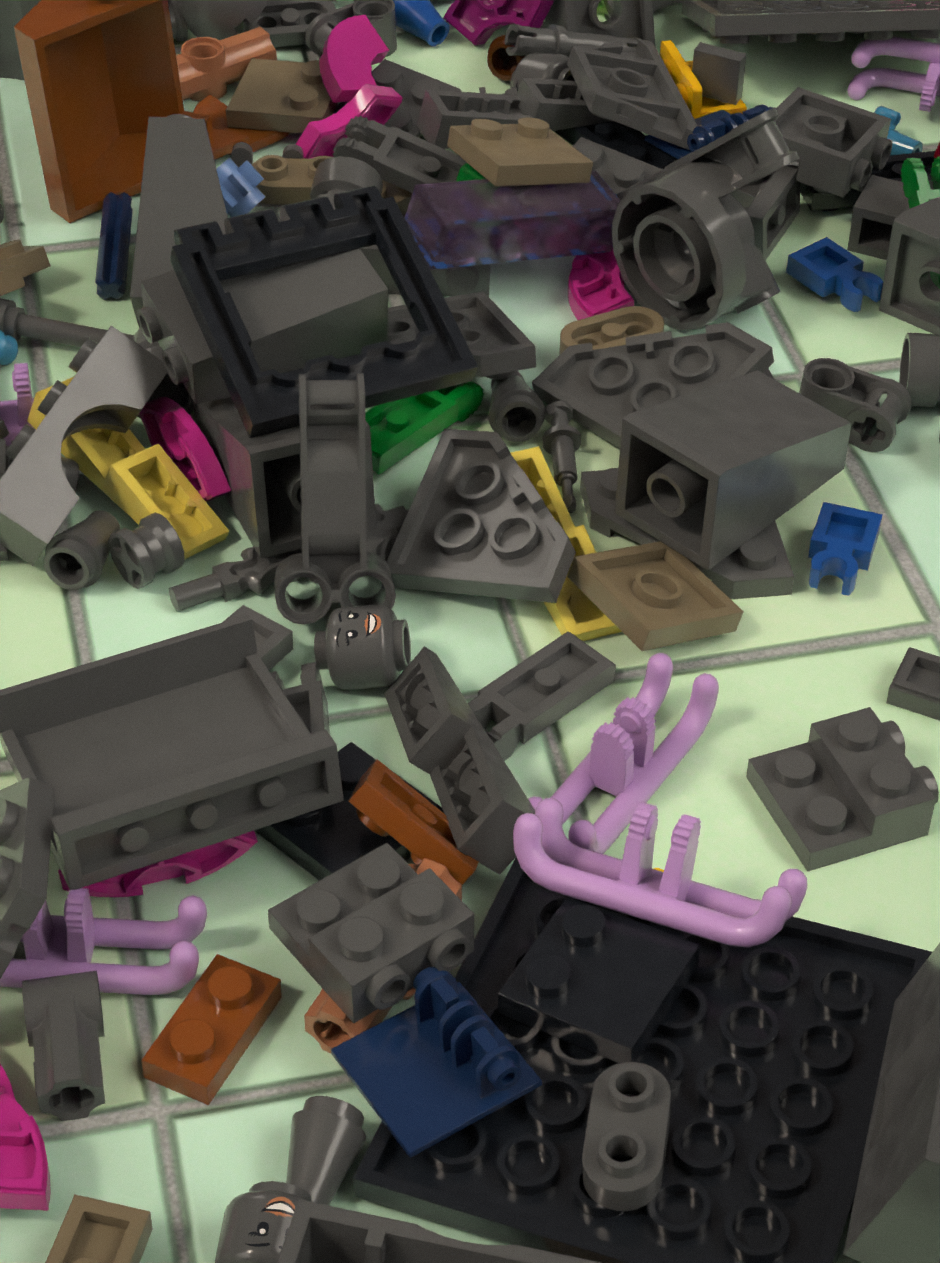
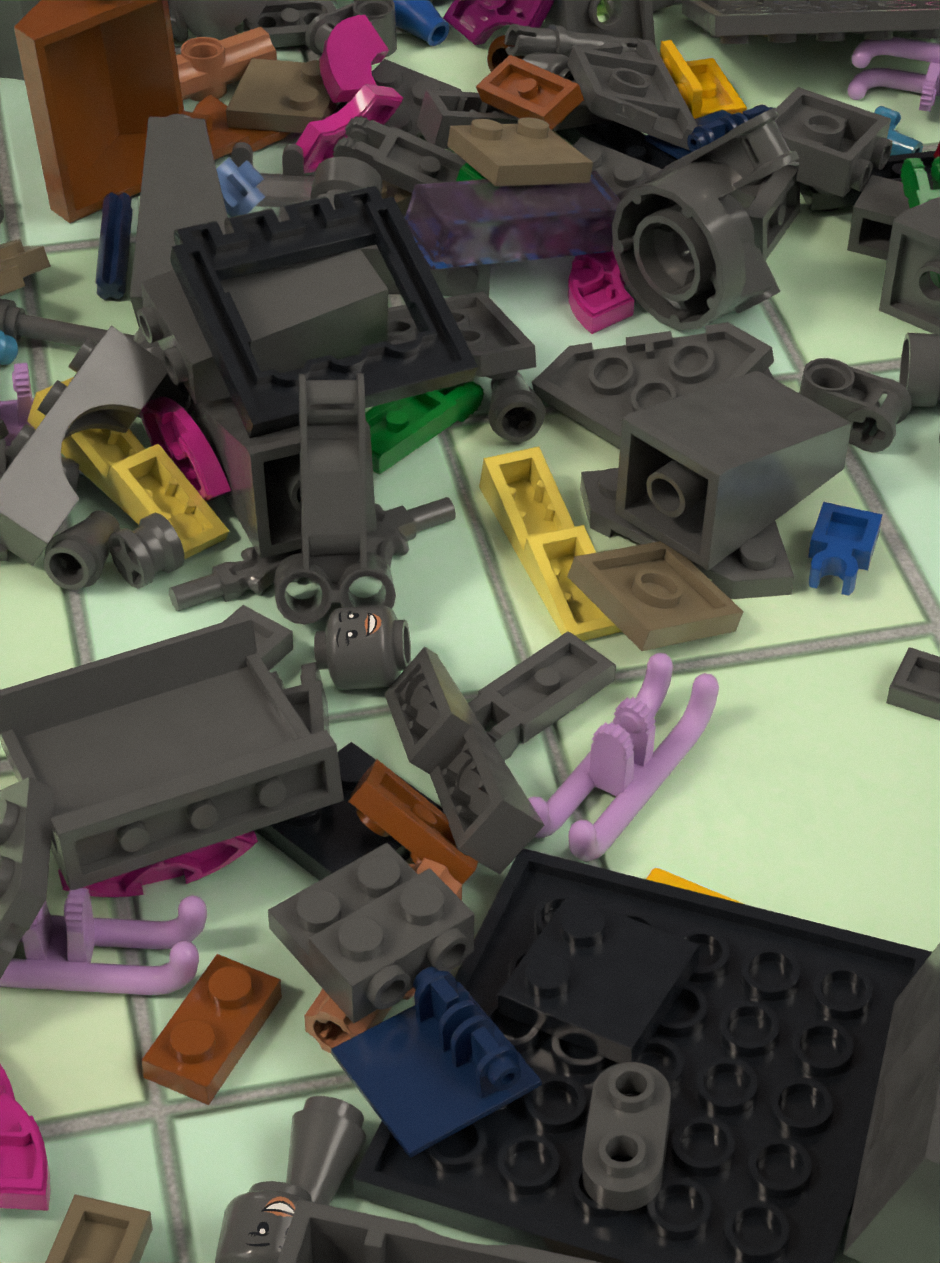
(65, 1030): dark grey piece -> none
(286, 178): dark tan plate -> none
(480, 526): dark grey plate -> none
(529, 91): none -> dark orange plate
(562, 442): dark grey piece -> none
(611, 327): dark tan plate -> none
(646, 893): lavender piece -> none
(719, 72): dark grey tile -> none
(832, 269): blue plate -> none
(845, 790): dark grey plate -> none

